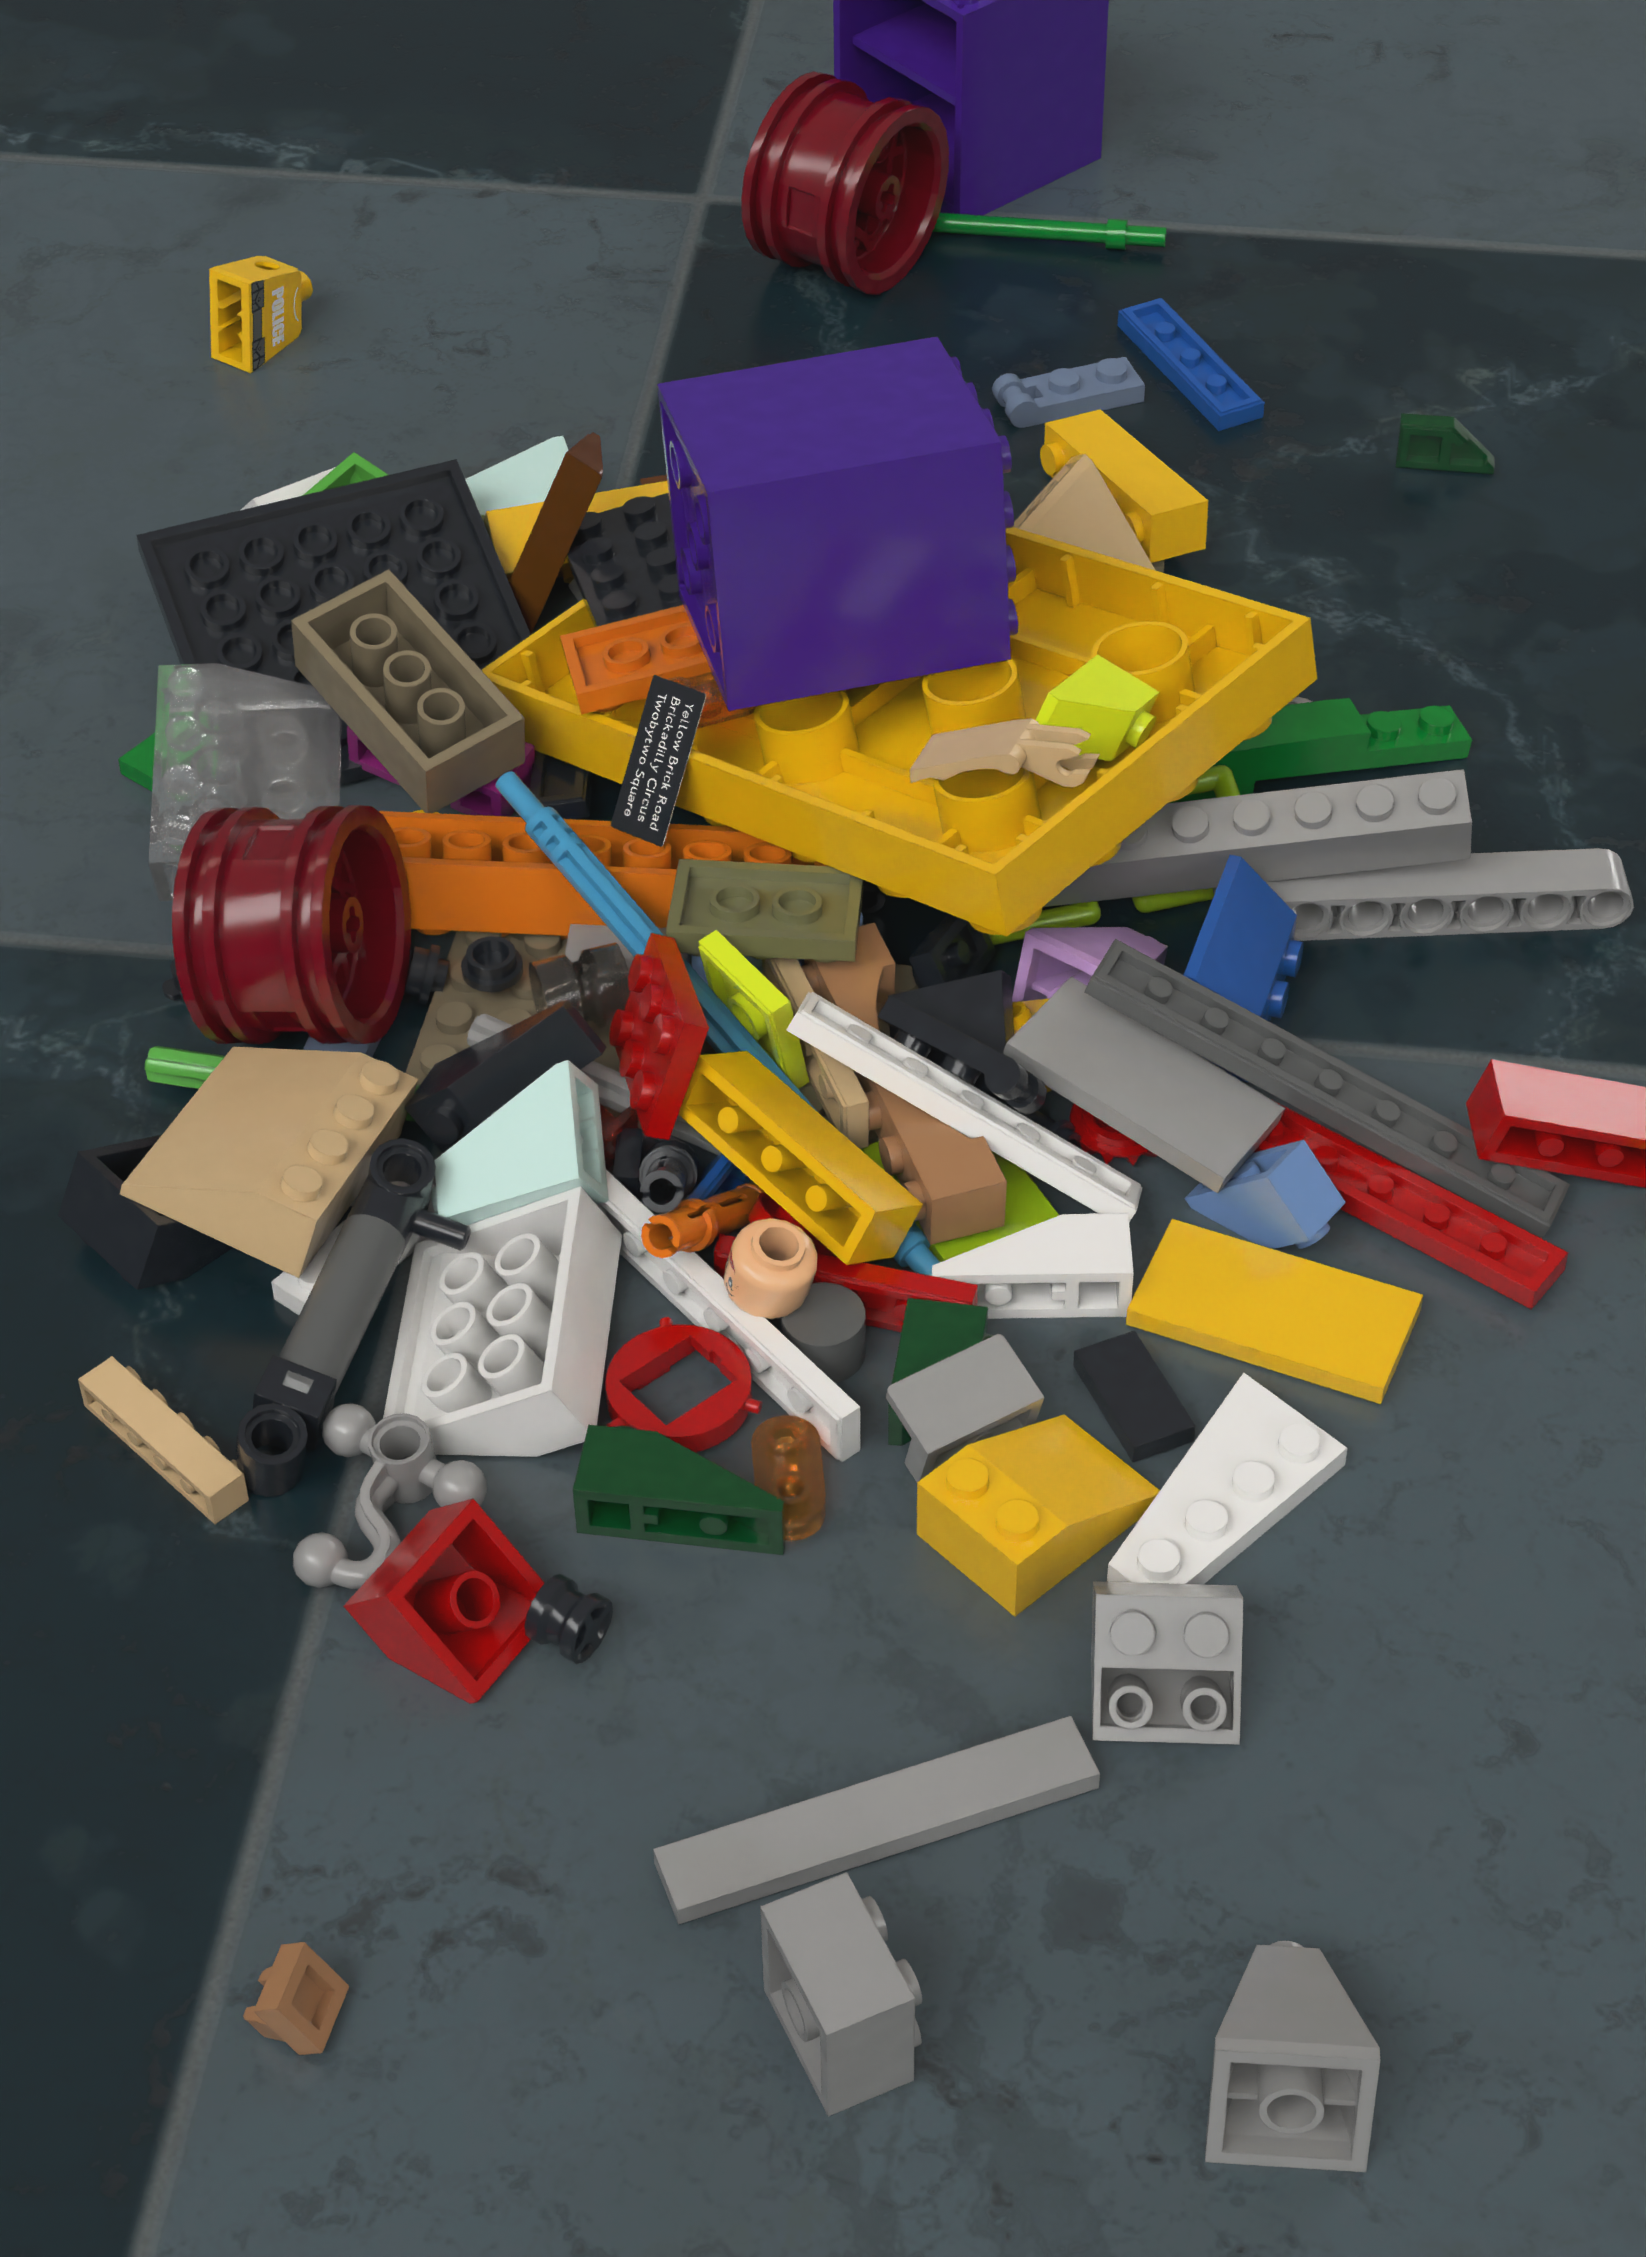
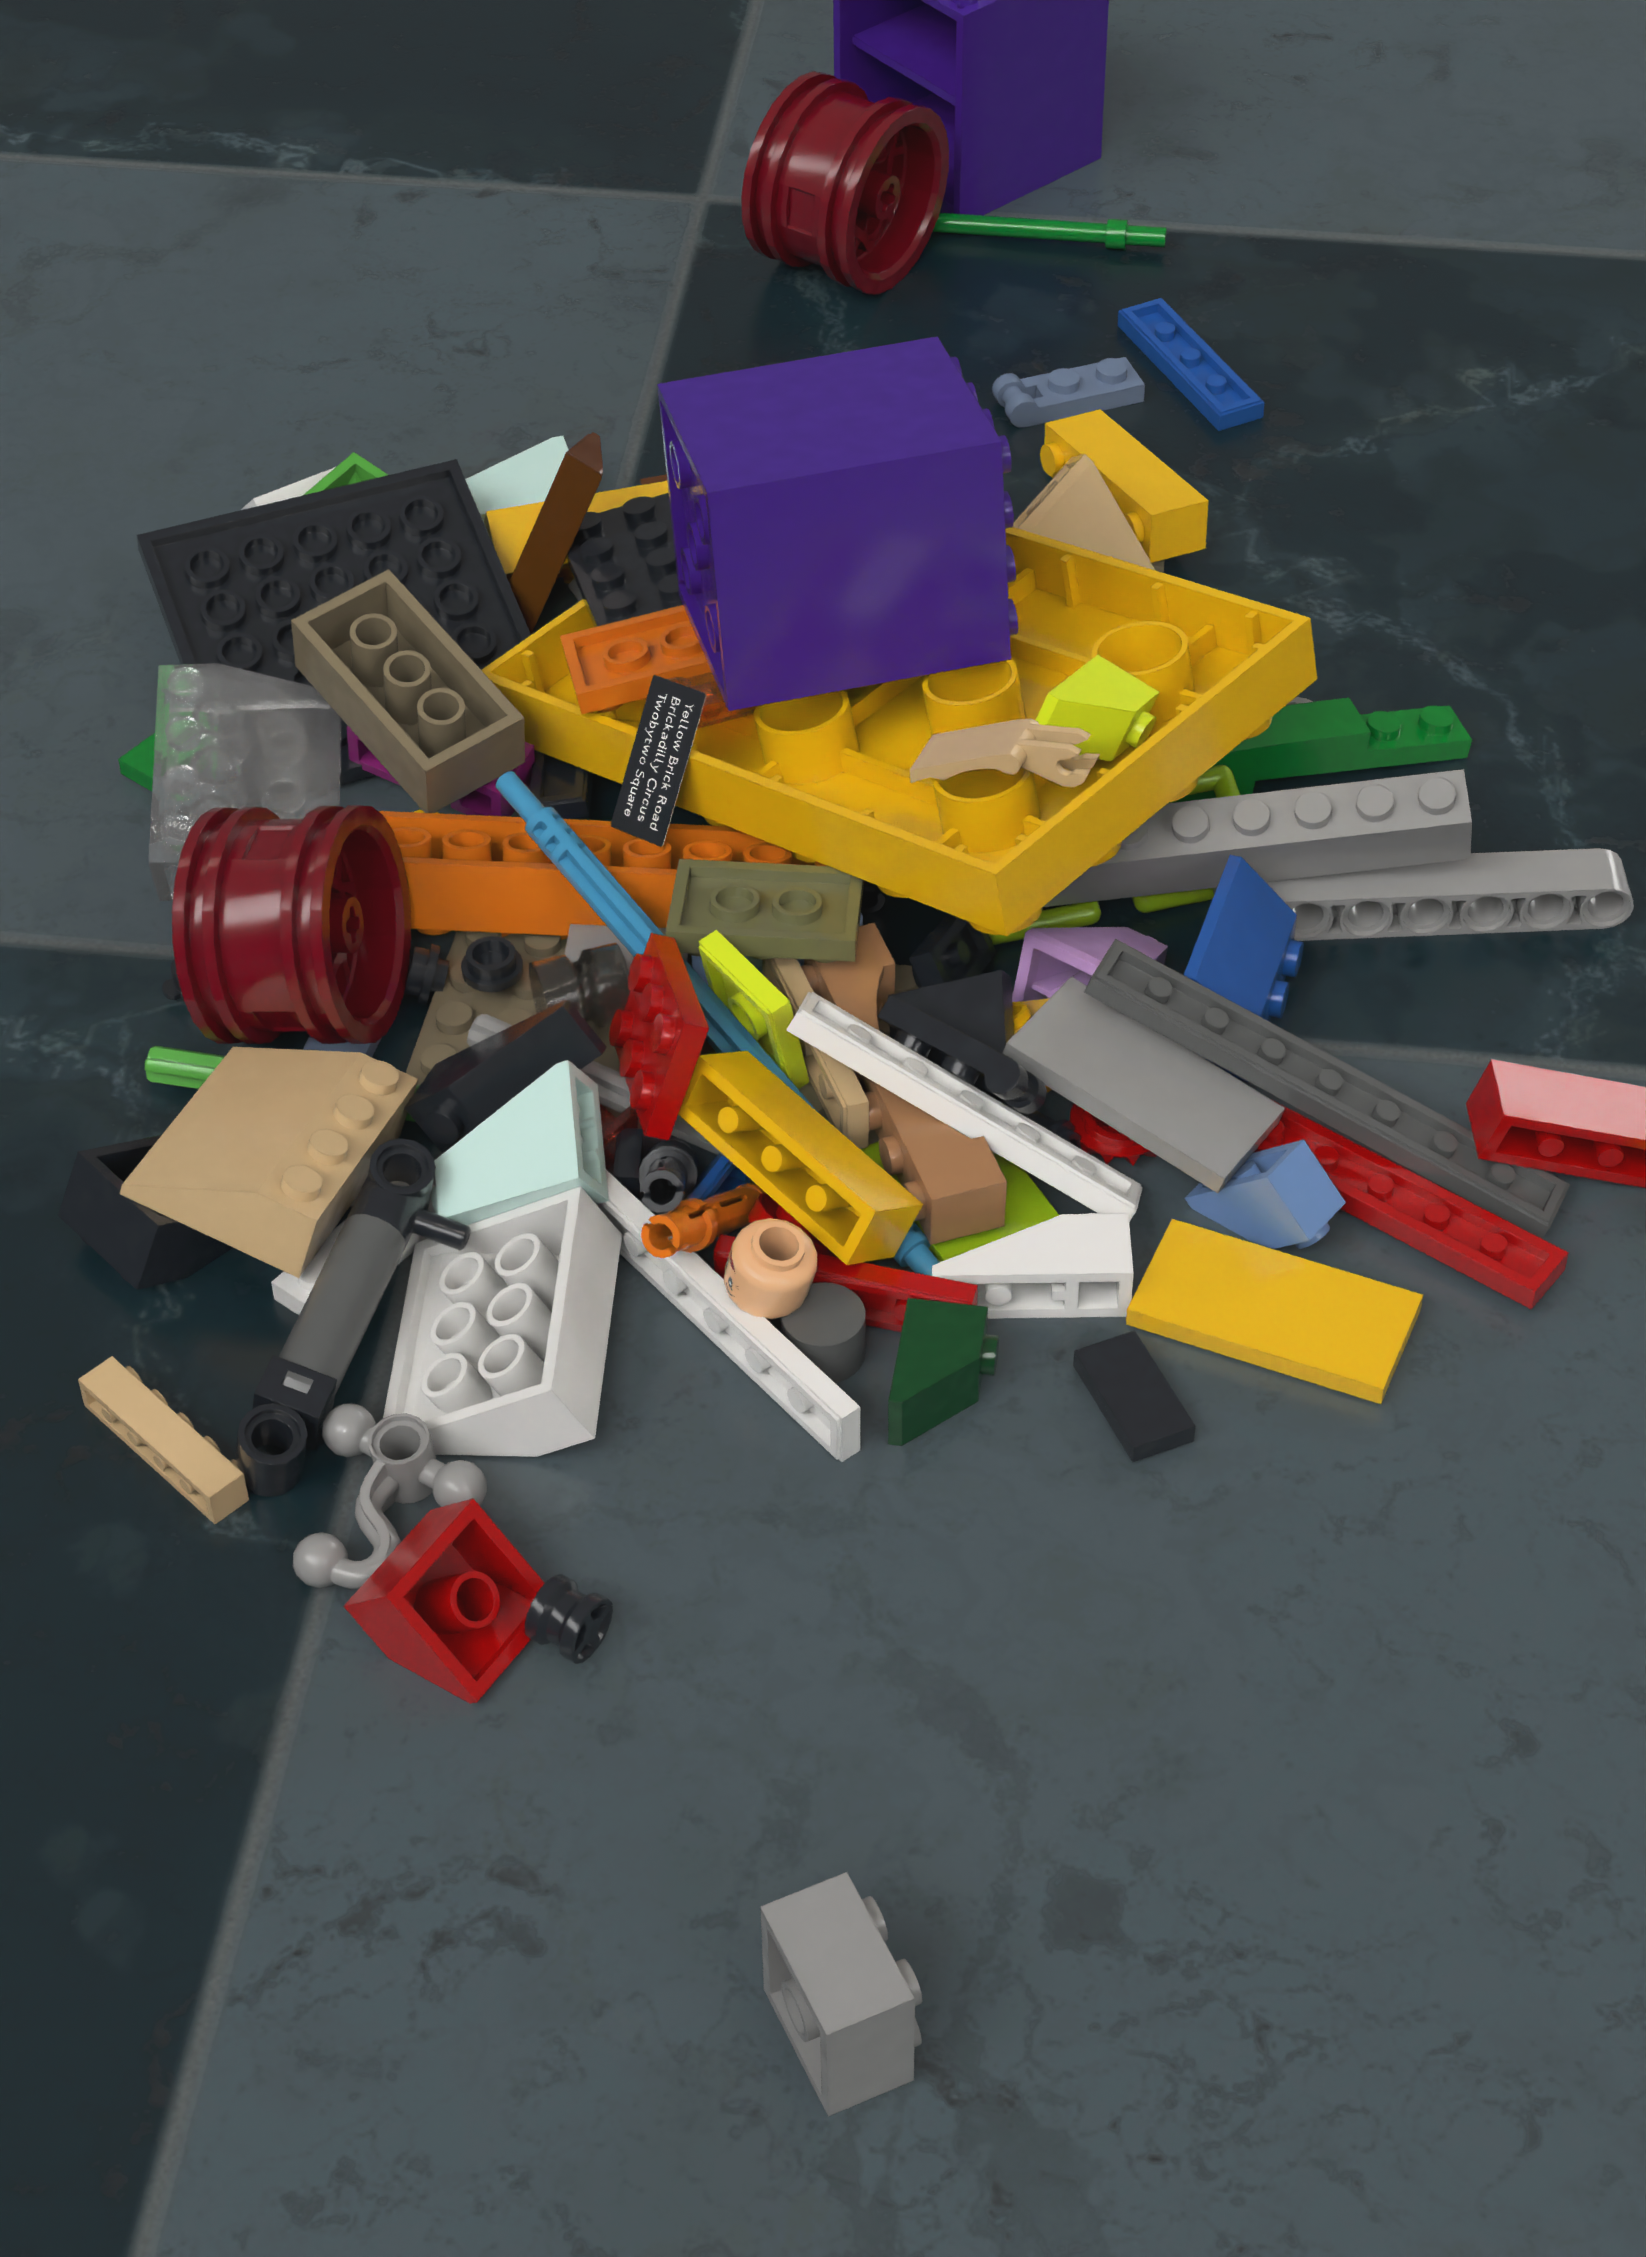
(255, 310): yellow torso -> none
(298, 2000): medium nougat tile -> none
(652, 1355): red piece -> none
(662, 1492): dark green slope -> none
(791, 1471): clear orange plate -> none
(875, 1819): light grey tile -> none
(963, 1402): light grey panel -> none
(1028, 1508): yellow slope -> none
(1166, 1662): light grey slope -> none
(1228, 1489): white wing -> none
(1292, 2068): light grey slope -> none
(1440, 445): dark green tile -> none

